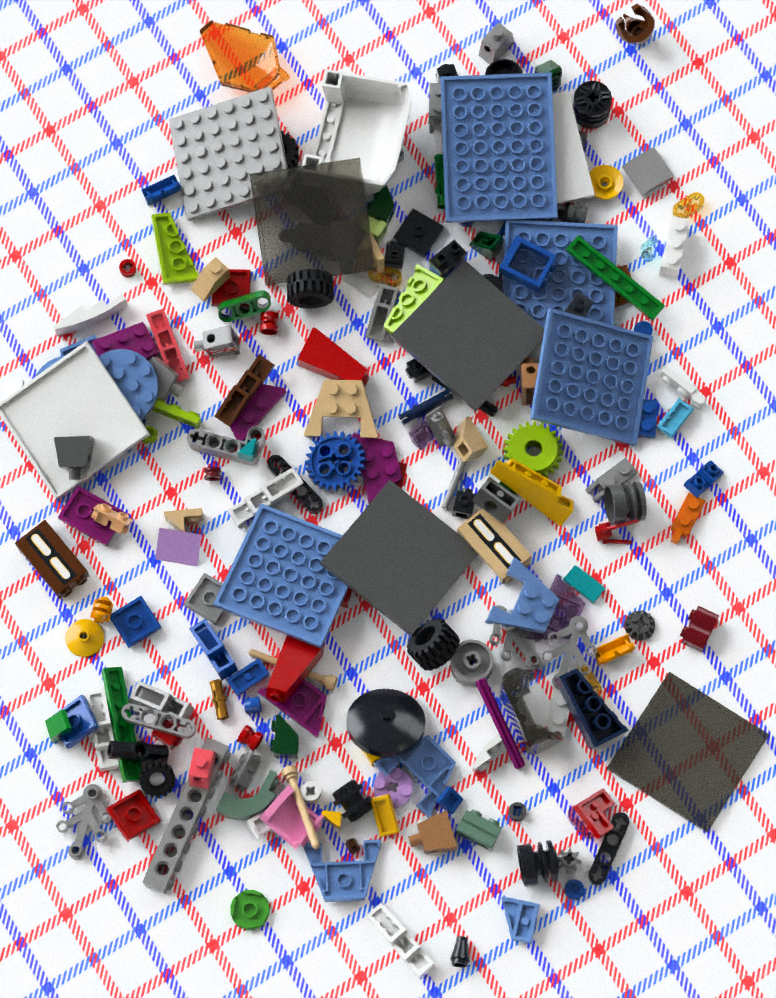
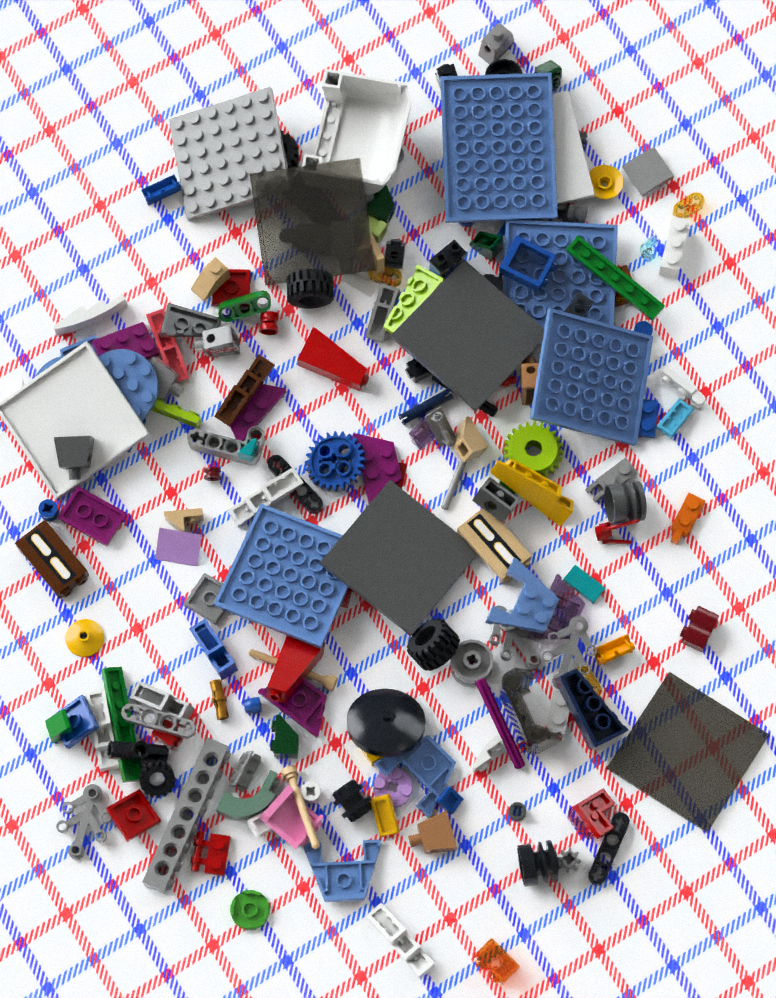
(50, 514): none -> blue wheel
(101, 610): light orange arm -> none
(105, 514): light nougat hinge -> none
(122, 265): red bush -> none
(135, 621): blue plate -> none
(154, 433): lime plate -> none
(172, 253): lime wing -> none
(186, 322): none -> dark grey wing
(201, 767): coral torso -> none
(217, 853): none -> red plate
(242, 57): clear orange windscreen -> none
(248, 677): blue plate -> none
(250, 737): red wheel -> none
(333, 818): yellow slope -> none
(342, 400): tan wing -> none
(352, 845): reddish brown rock -> none
(419, 232): black plate -> none
(435, 114): light grey hinge -> none
(439, 173): green pin -> none
(460, 509): black brick -> none
(460, 953): black cone -> none
(478, 829): sand green brick -> none
(494, 951): none -> clear orange brick
(521, 918): medium blue wing -> none
(574, 889): blue tile -> none
(588, 113): black wheel -> none
(632, 629): dark grey gear -> none
(637, 30): reddish brown piece -> none
(703, 479): blue slope -> none

